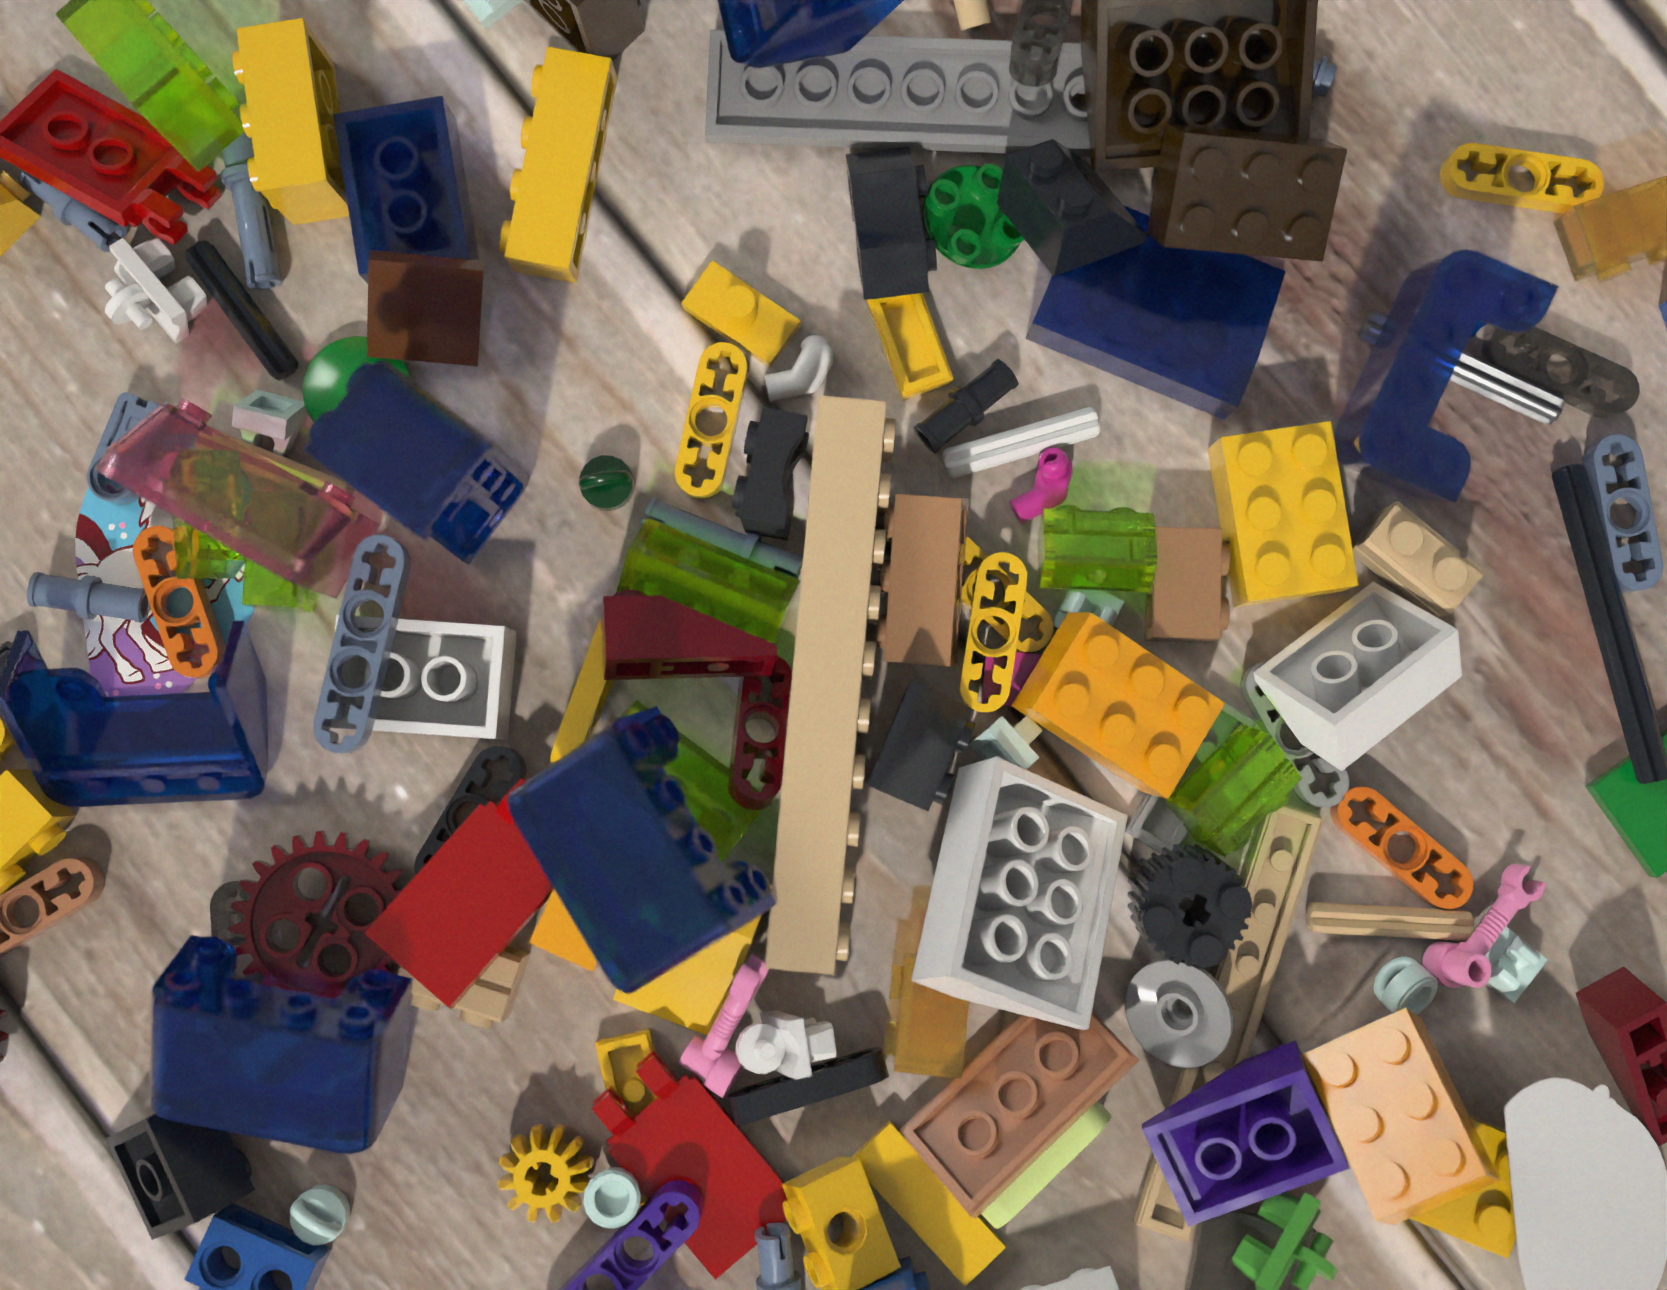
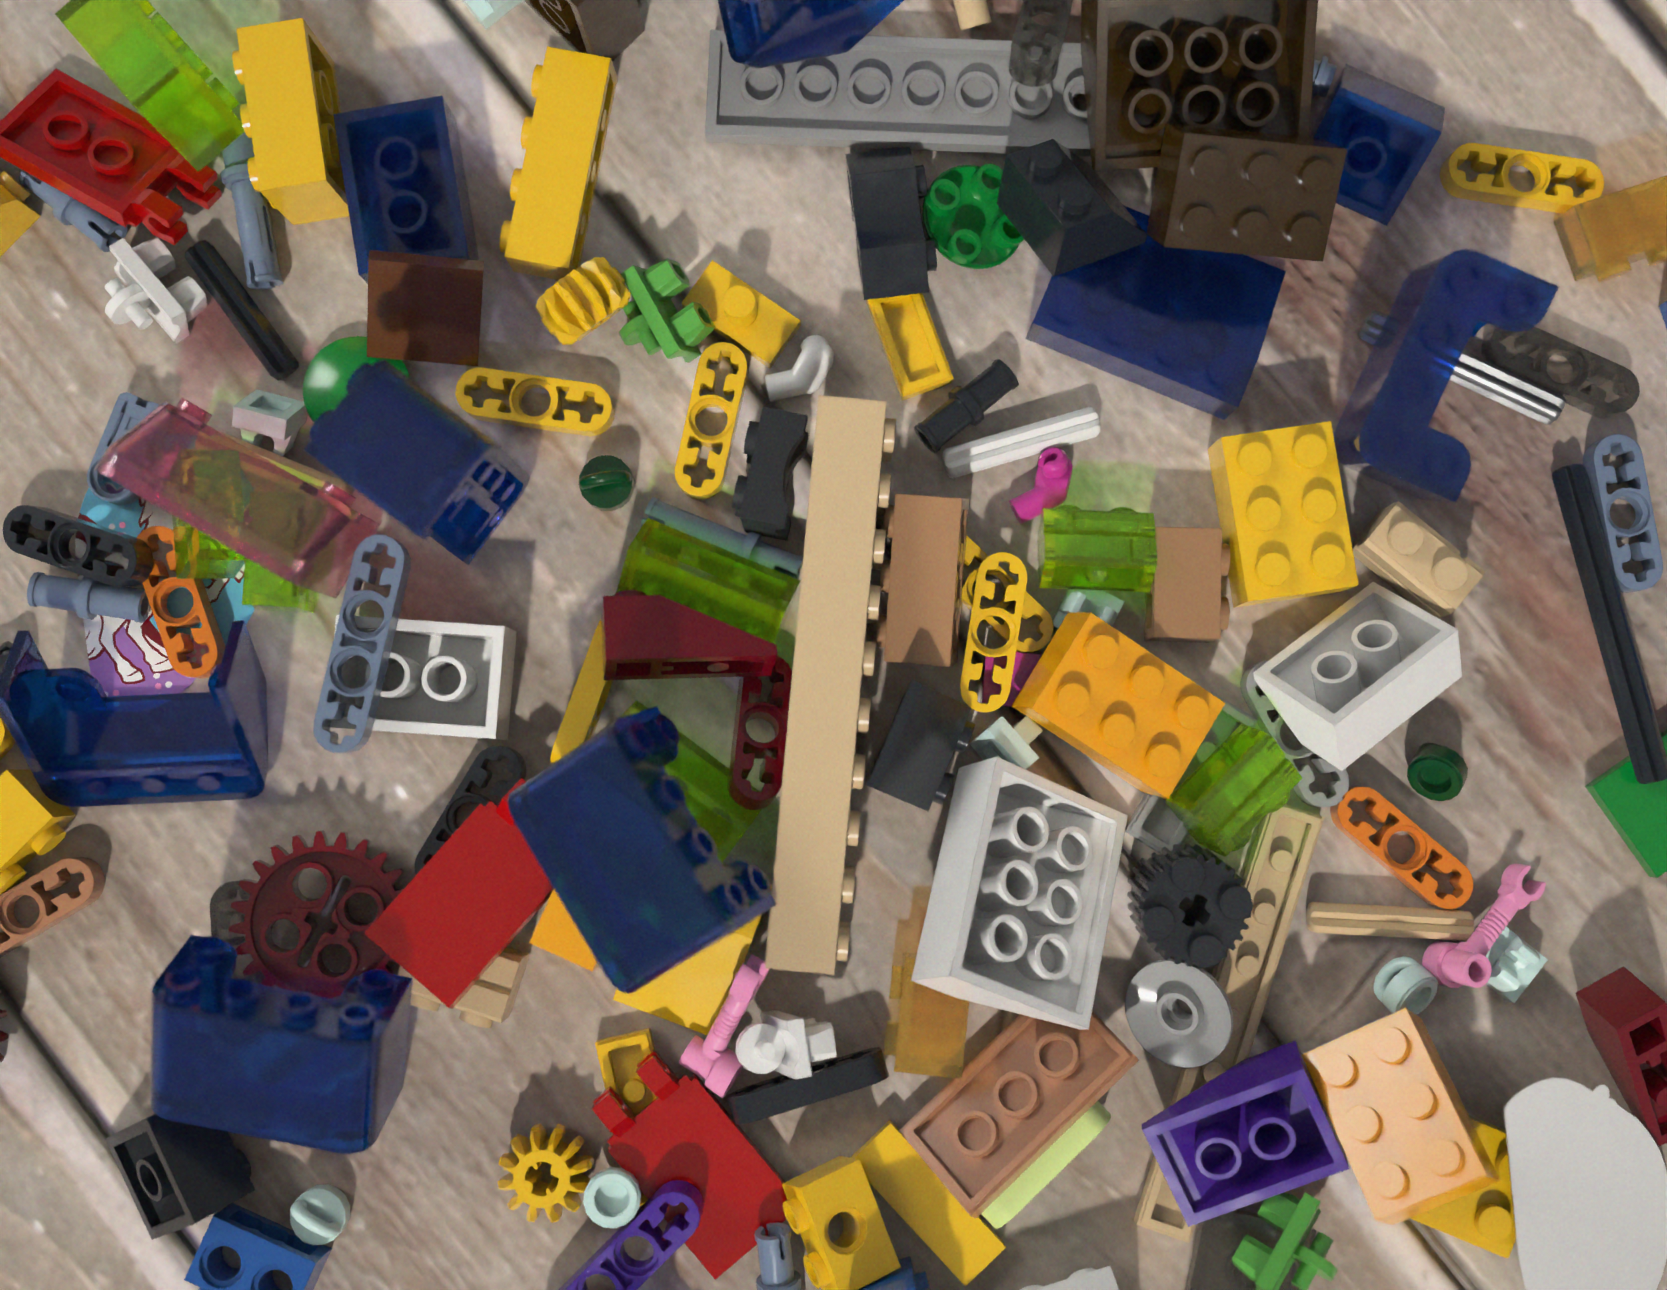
(98, 539): none -> black beam
(494, 409): none -> yellow beam
(583, 300): none -> yellow gear
(654, 316): none -> bright green hips
(1385, 139): none -> clear blue slope
(1437, 772): none -> dark green tile

